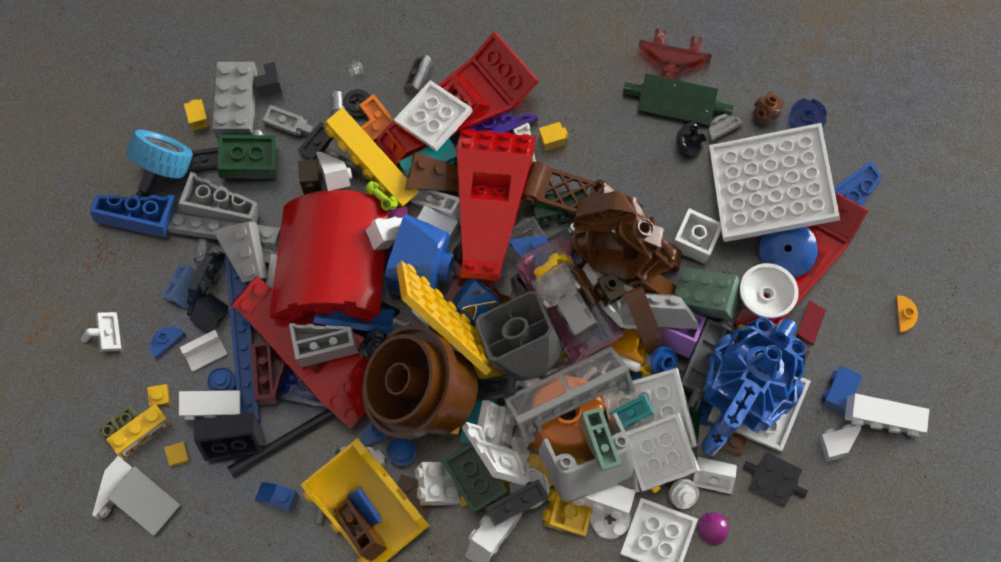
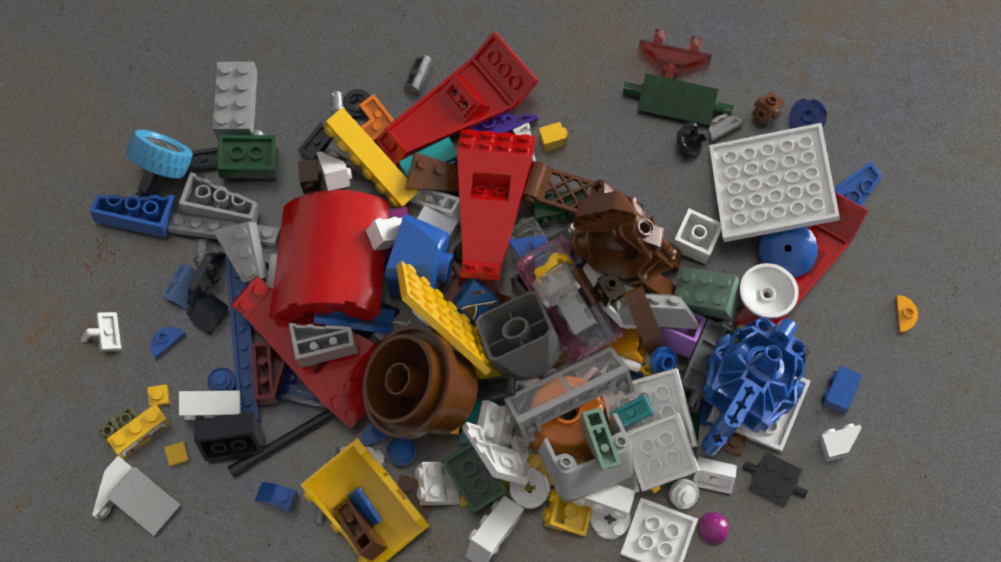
(196, 114): yellow brick -> none
(203, 350): white panel -> none
(268, 83): black piece -> none
(286, 121): light grey hinge -> none
(355, 68): clear plate -> none
(371, 343): black gear -> none
(386, 203): lime bar -> none
(433, 115): white plate -> none
(516, 503): black plate -> none
(810, 323): dark red slope -> none
(886, 414): white brick -> none

